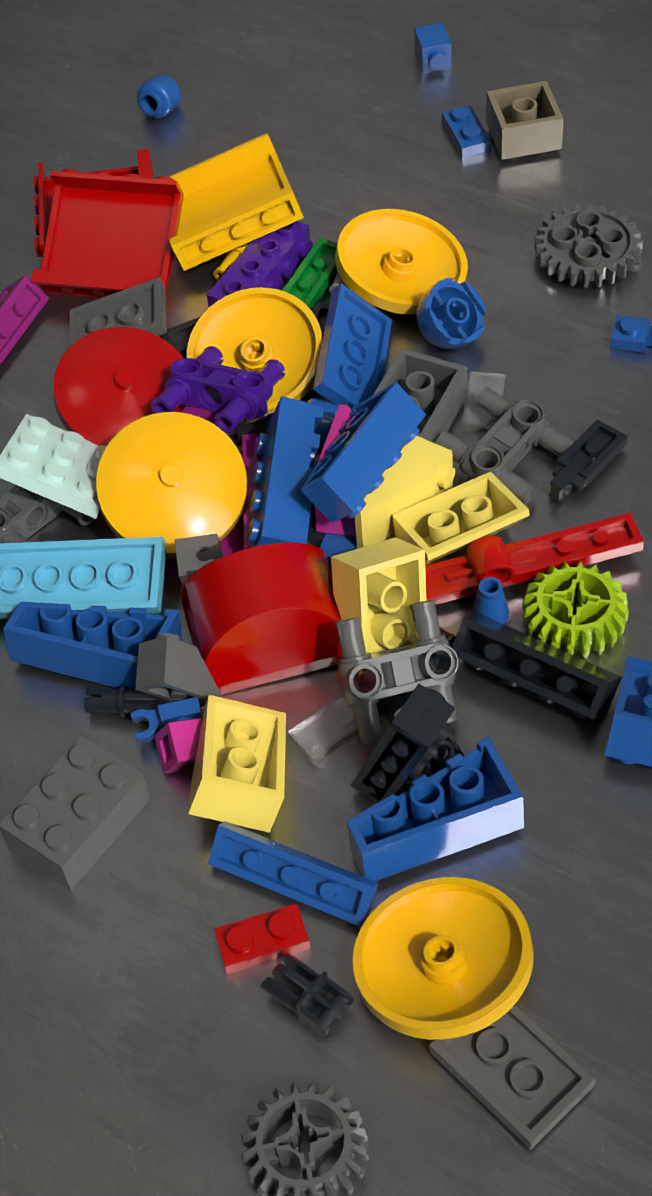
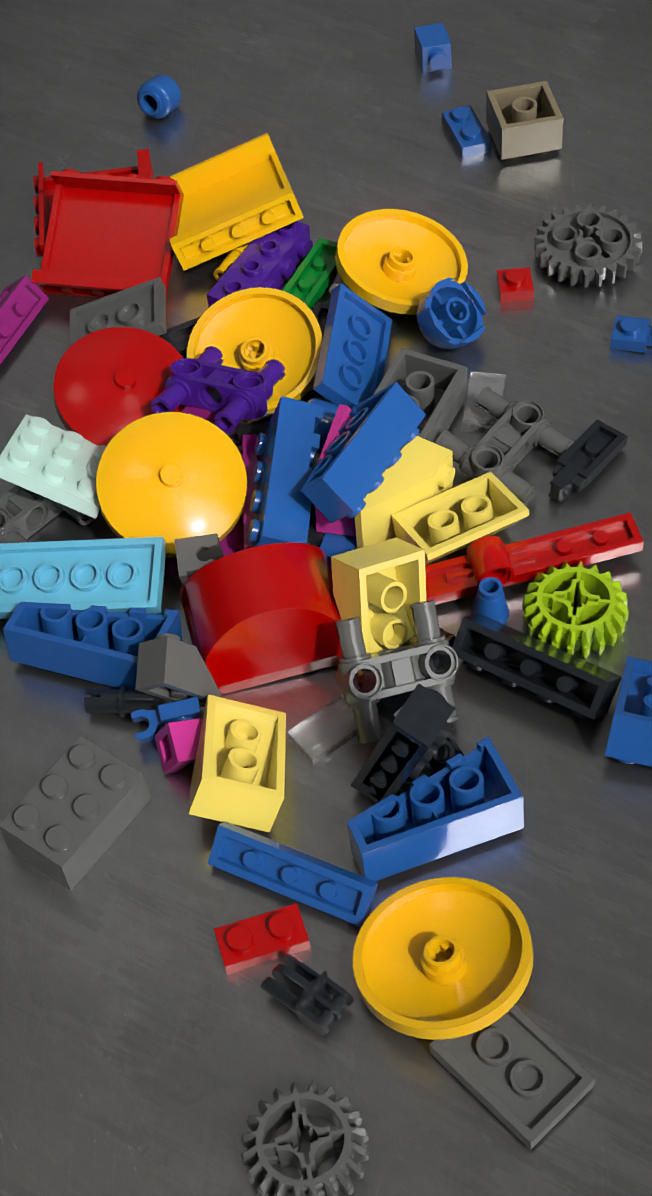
(515, 285): none -> red plate

